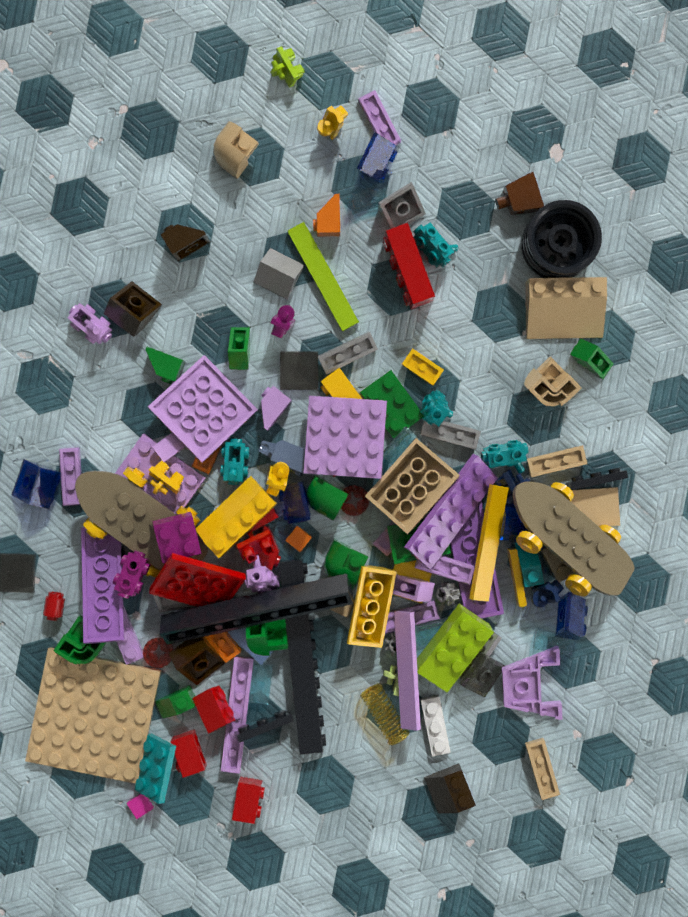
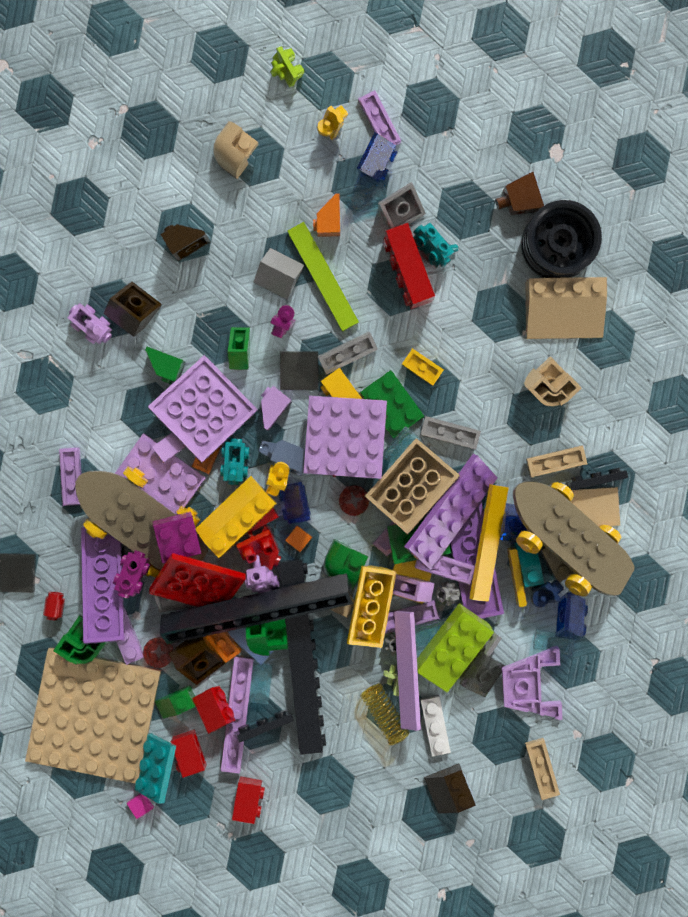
(36, 484): clear blue slope -> none
(158, 473): yellow hips -> none
(325, 497): green brick -> none
(435, 408): teal brick -> none
(506, 454): teal brick -> none
(509, 479): dark blue hips -> none
(591, 358): green slope -> none

